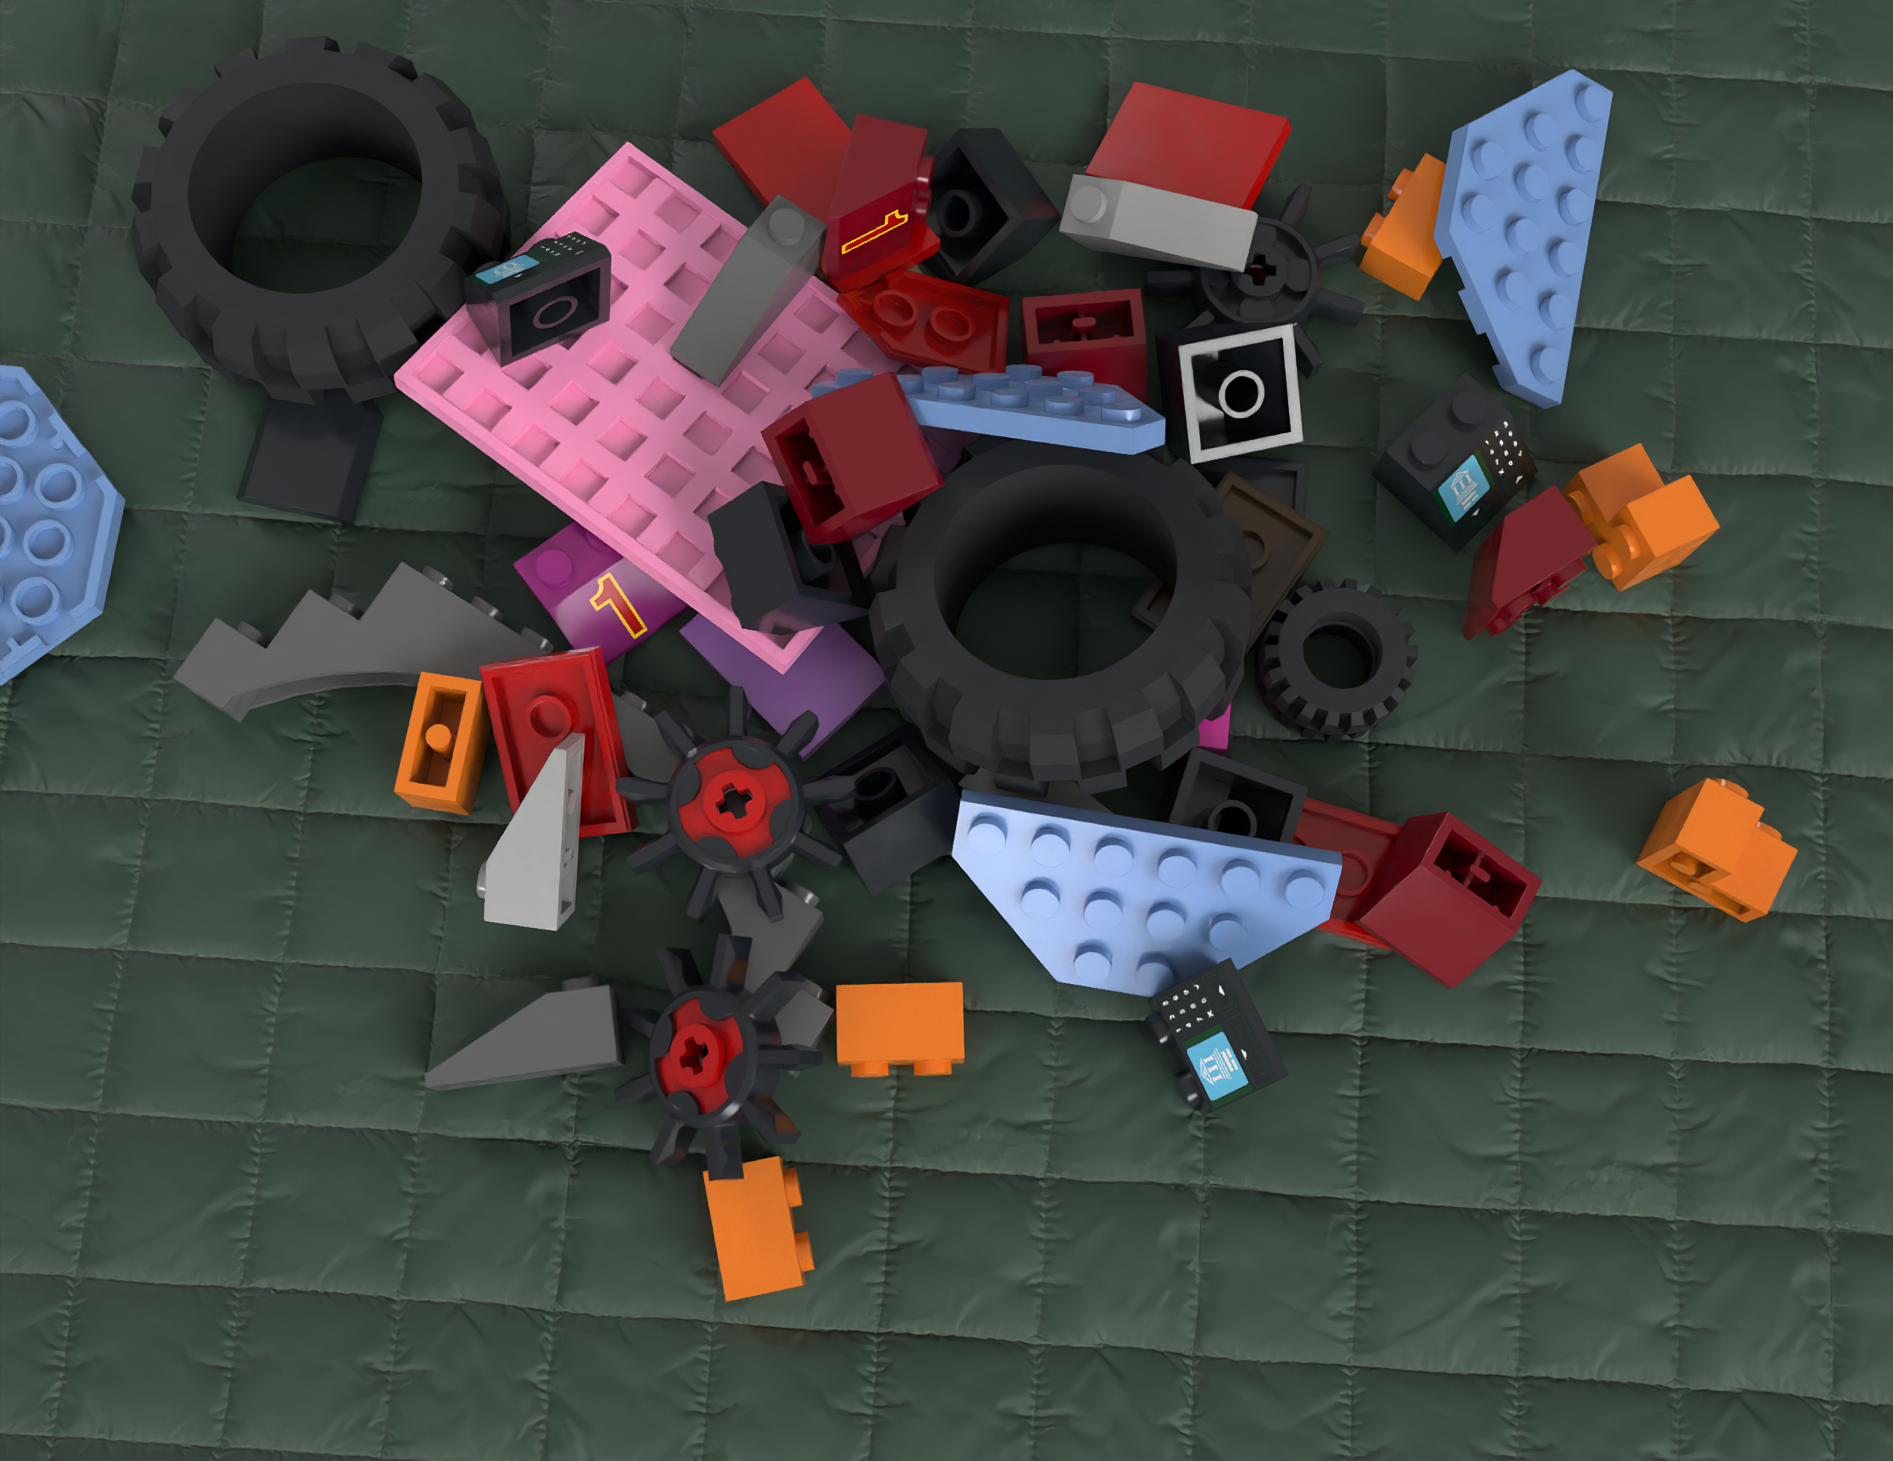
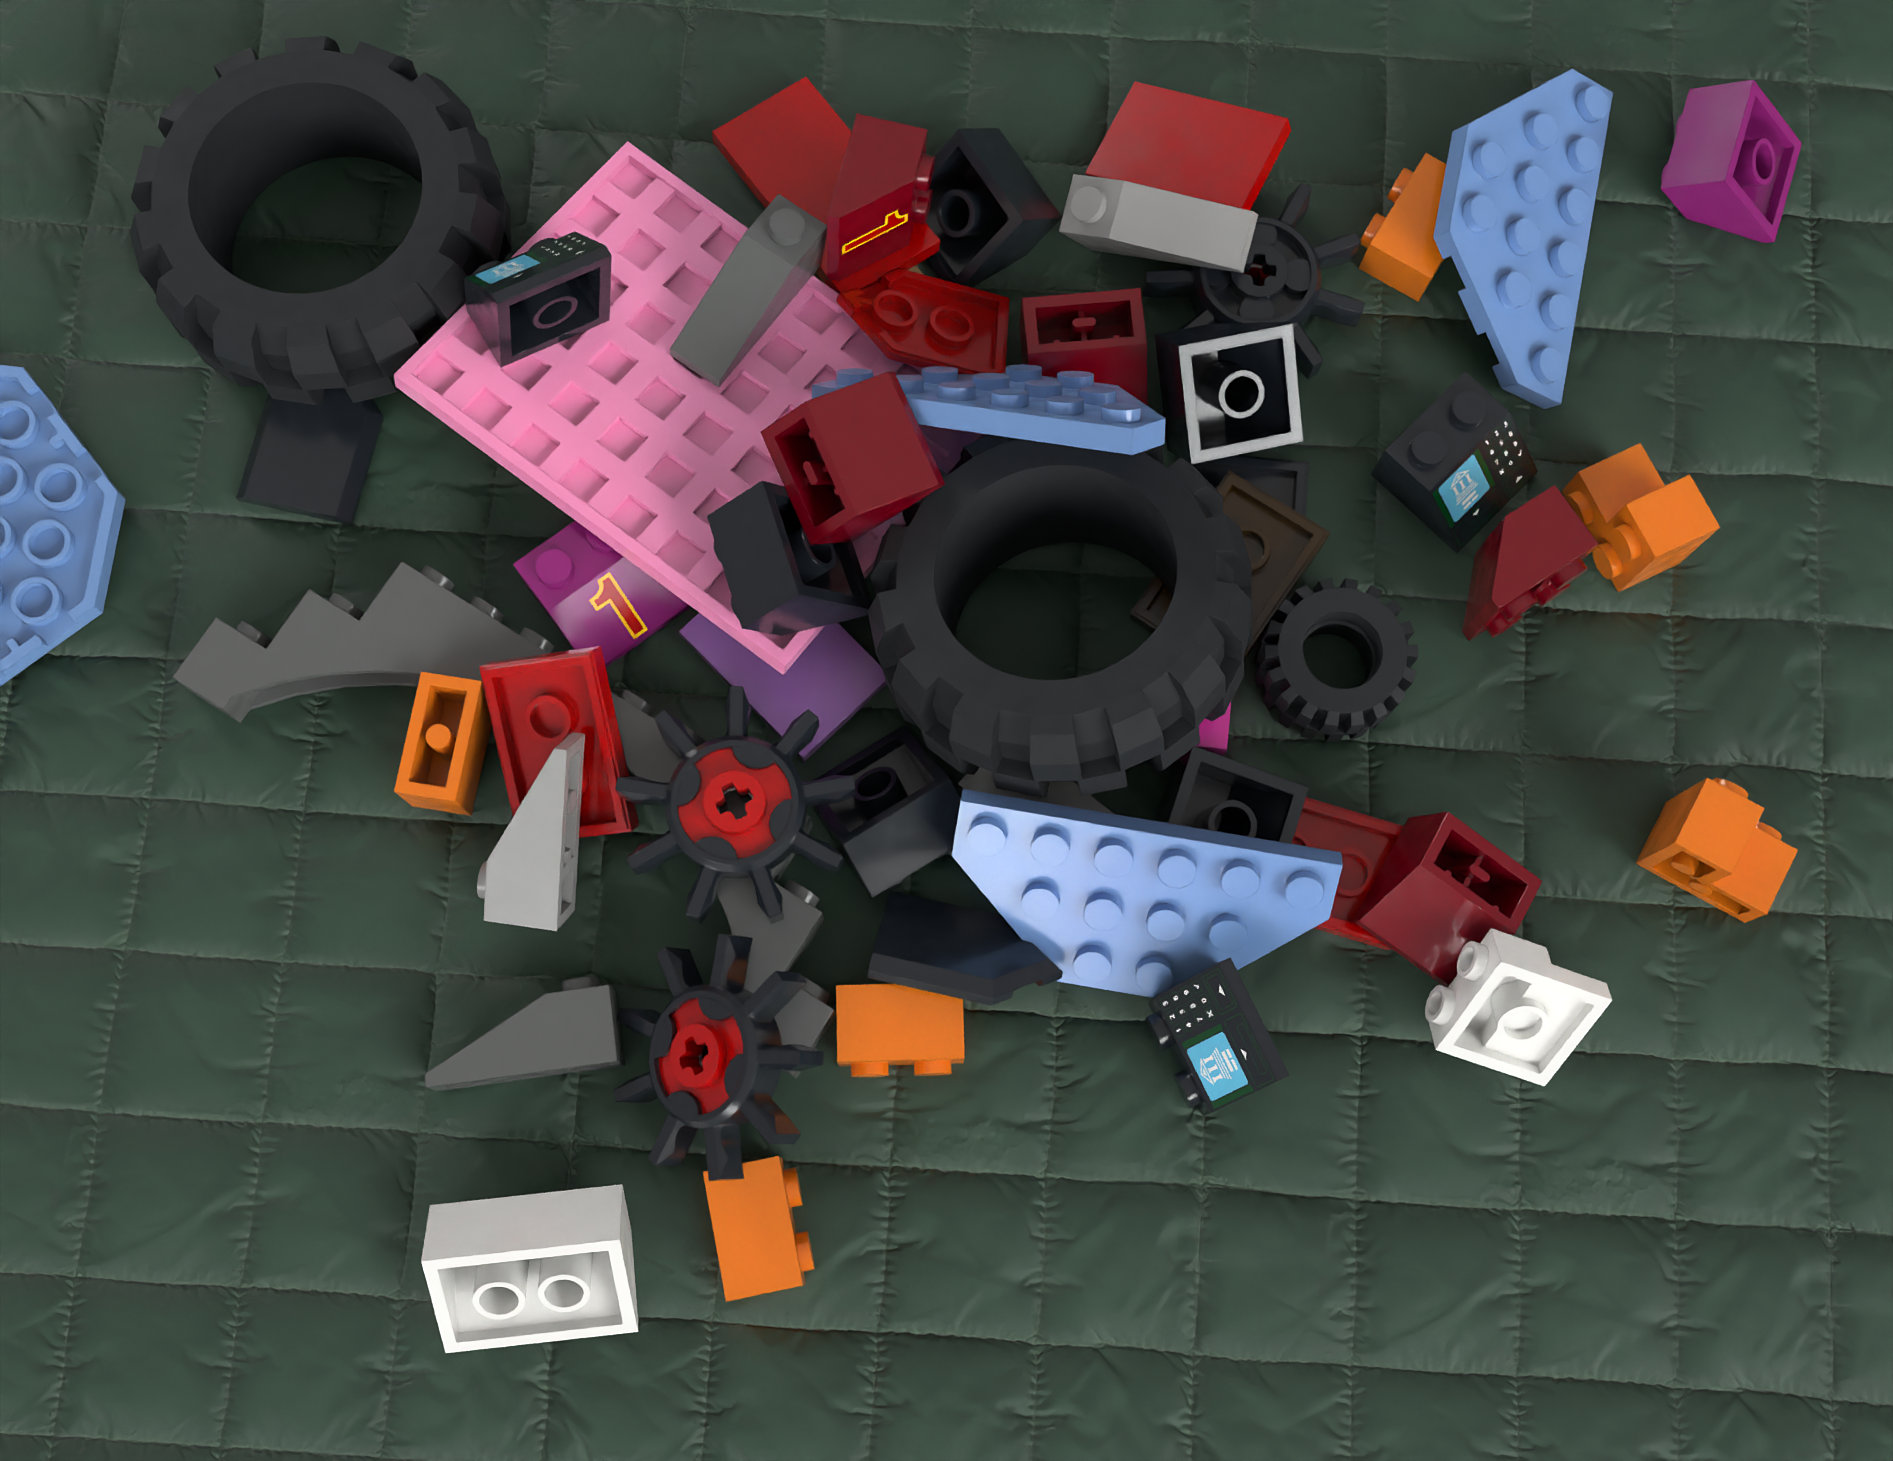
(531, 1268): none -> white slope
(955, 951): none -> black tile
(1513, 1008): none -> white plate
(1732, 160): none -> magenta slope

